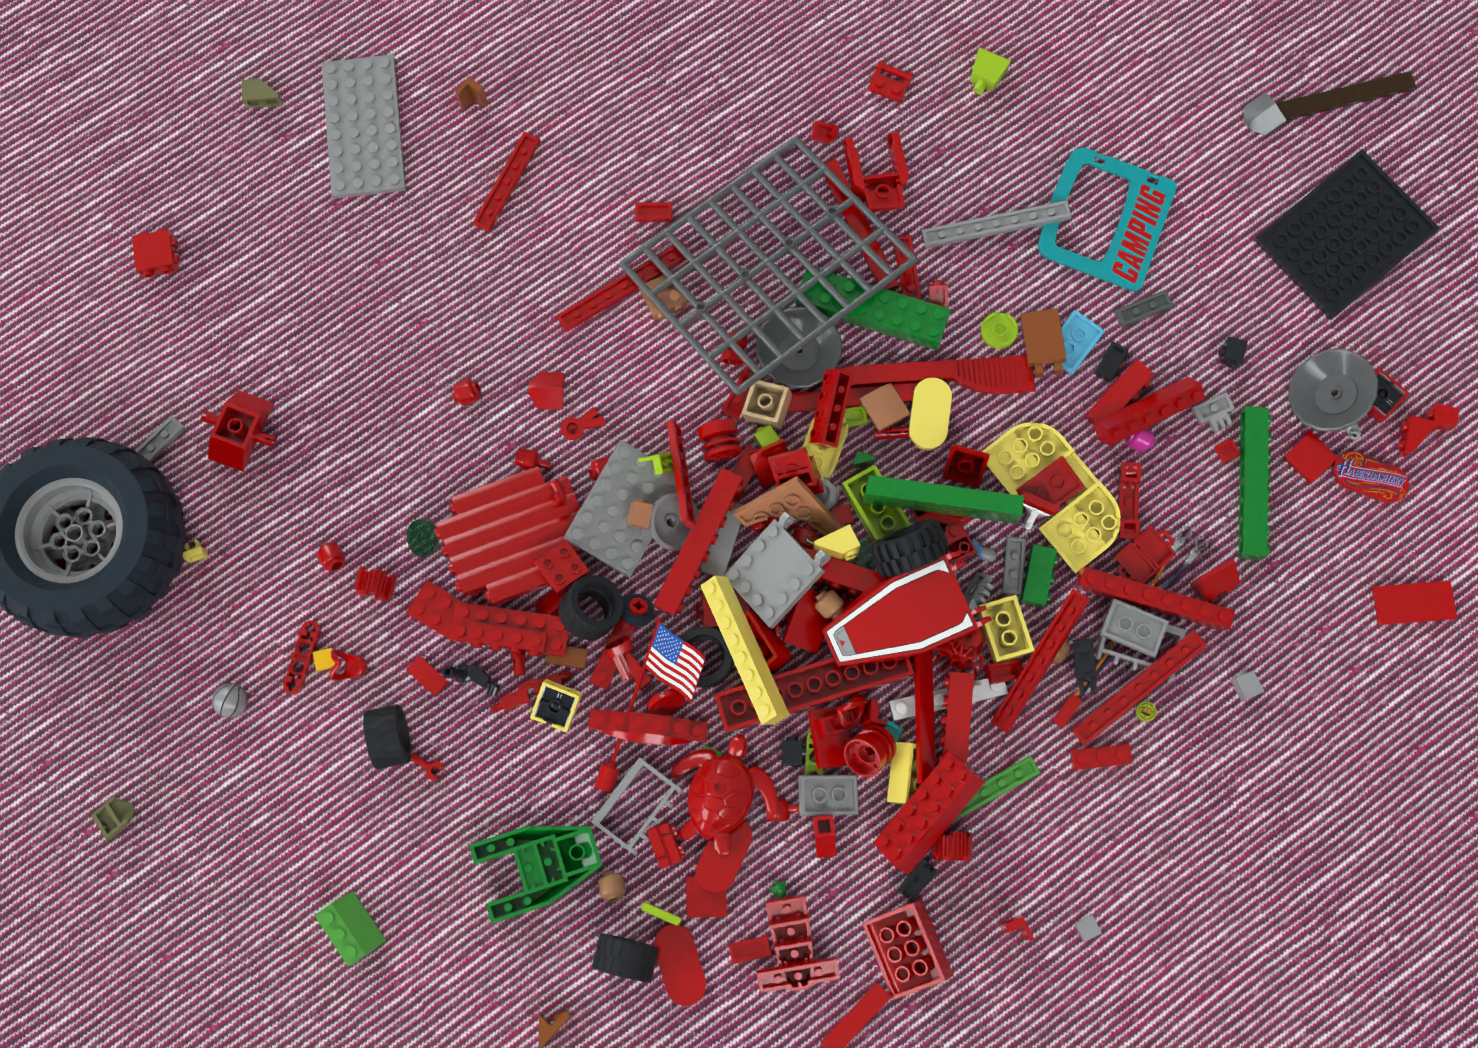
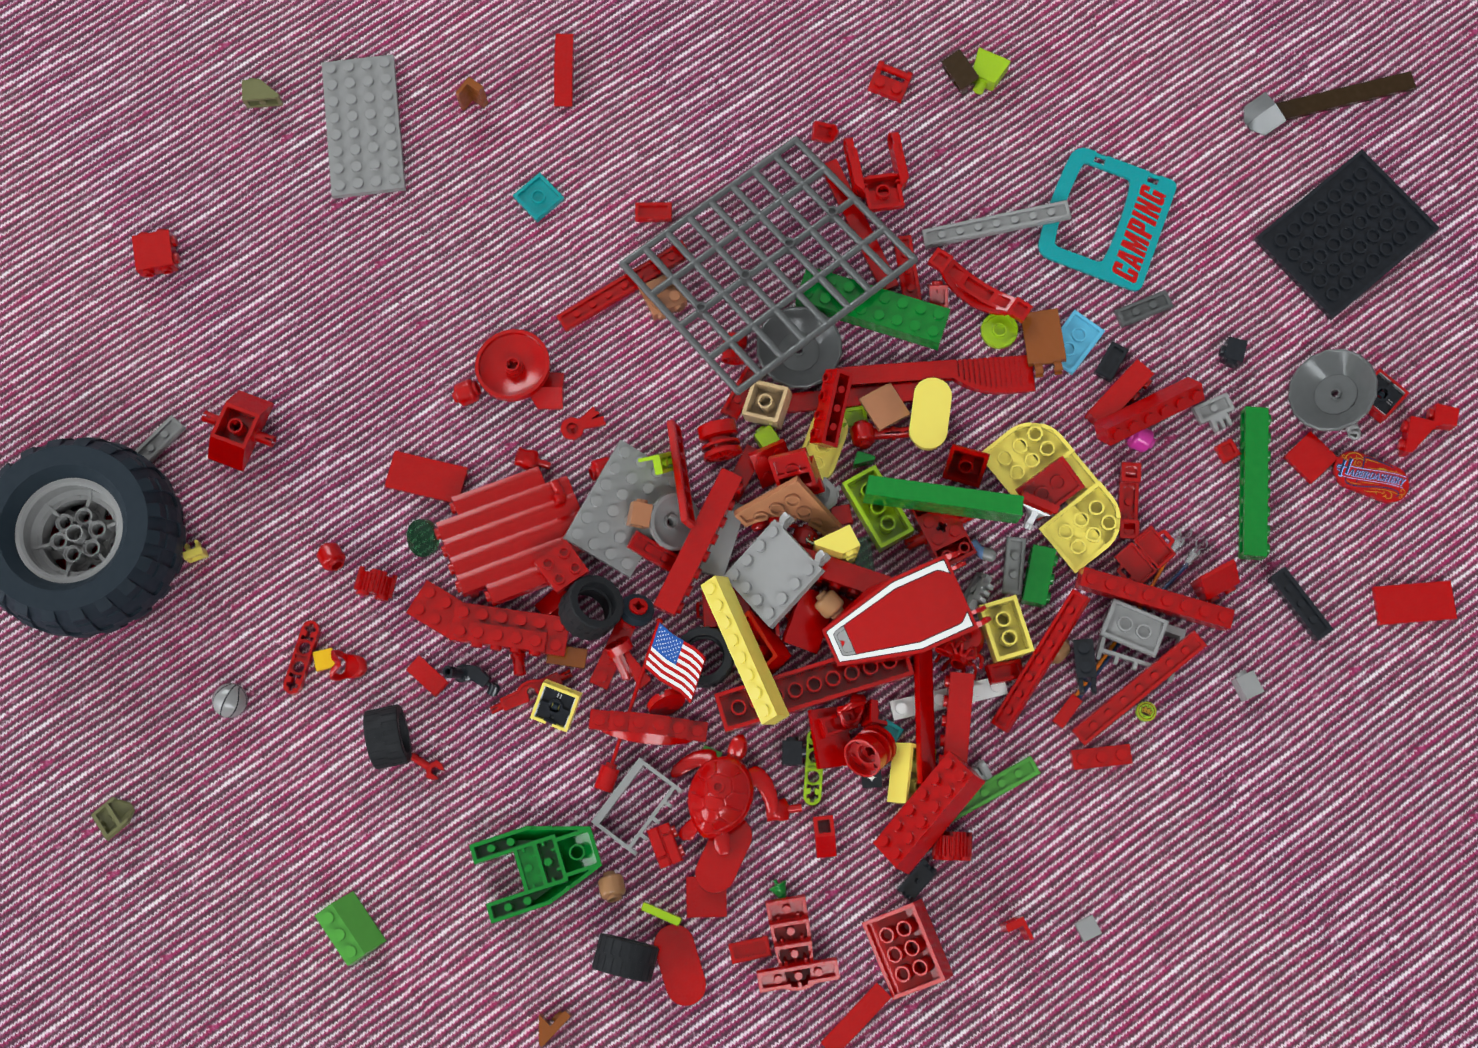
(425, 477): none -> red tile
(506, 182): red tile -> none
(512, 365): none -> red dish
(538, 197): none -> teal tile
(563, 70): none -> red slope
(652, 551): none -> red tile
(828, 795): light grey tile -> none
(862, 434): none -> red head
(872, 782): none -> black tile
(909, 548): black tyre -> none
(959, 71): none -> dark brown panel
(976, 292): none -> red piece
(982, 770): none -> light grey wheel
(1300, 604): none -> black gear

